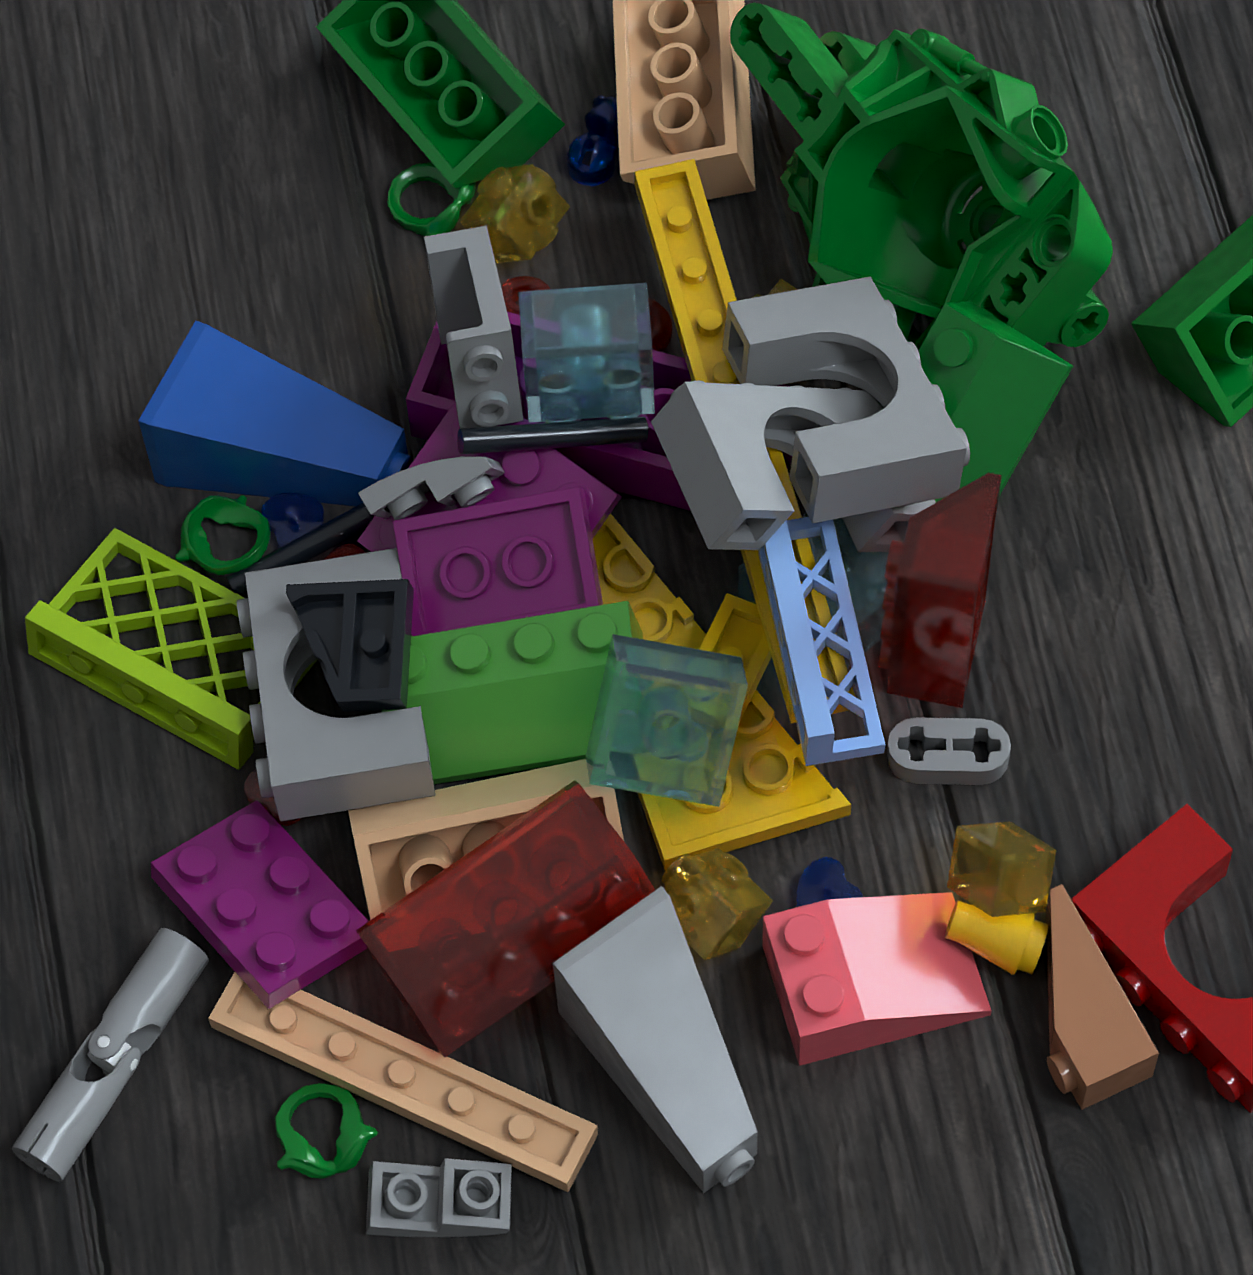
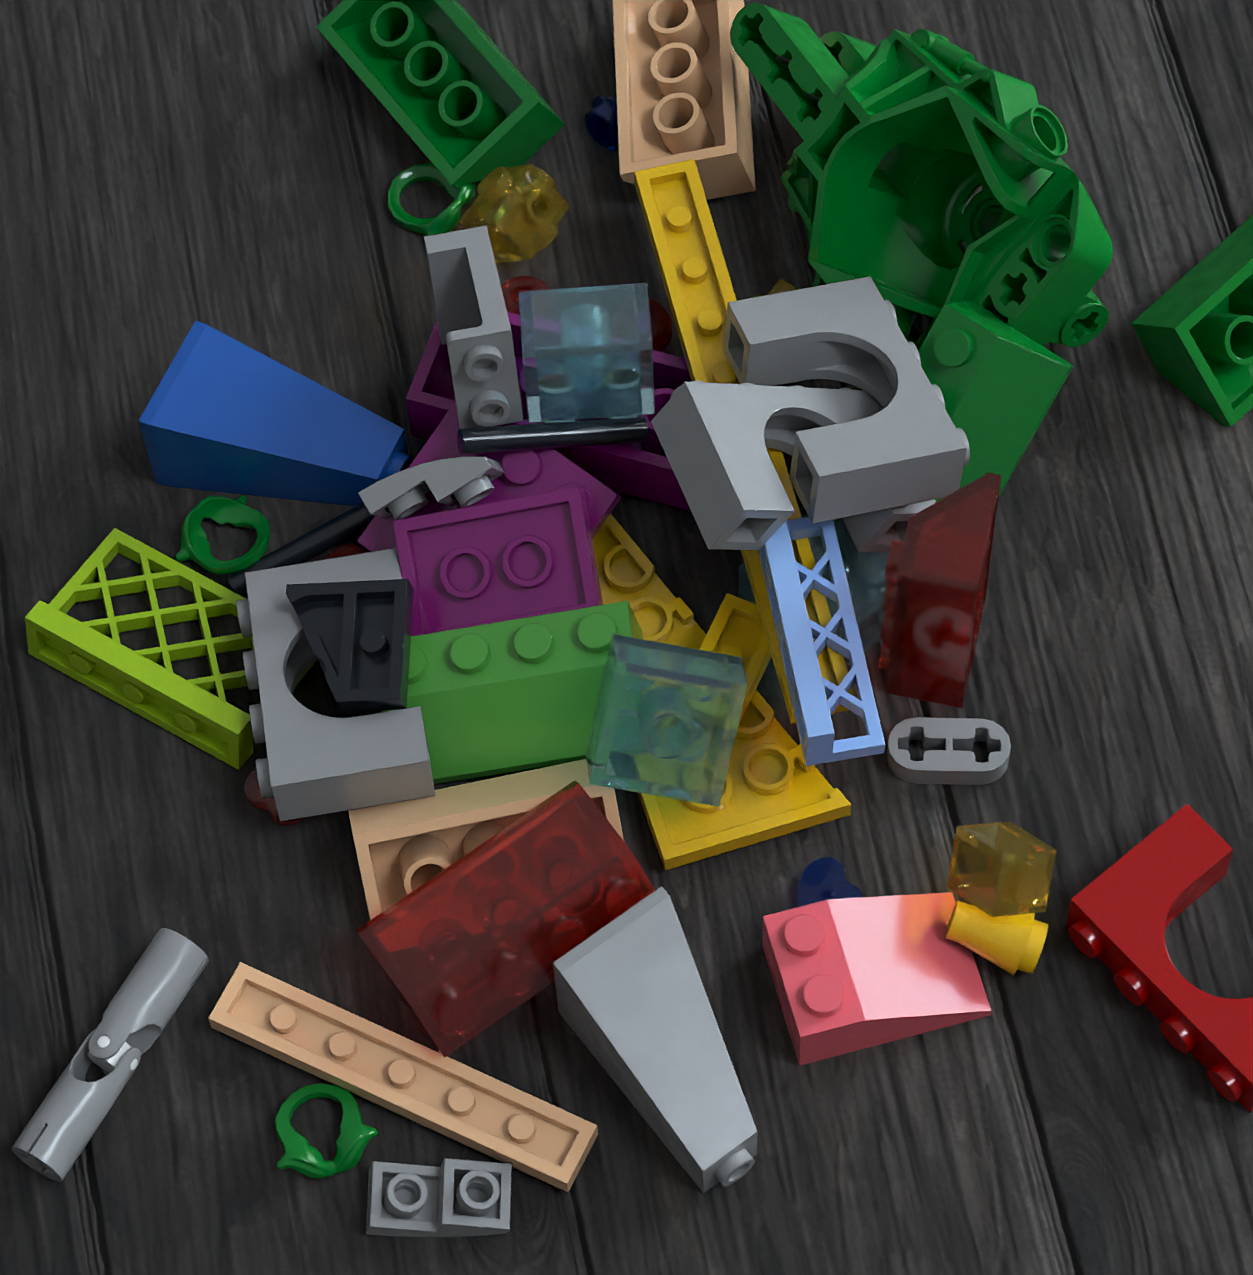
(261, 903): magenta plate -> none
(292, 515): clear blue piece -> none
(601, 164): clear blue hinge -> none
(714, 901): clear yellow brick -> none
(1093, 1029): nougat slope -> none

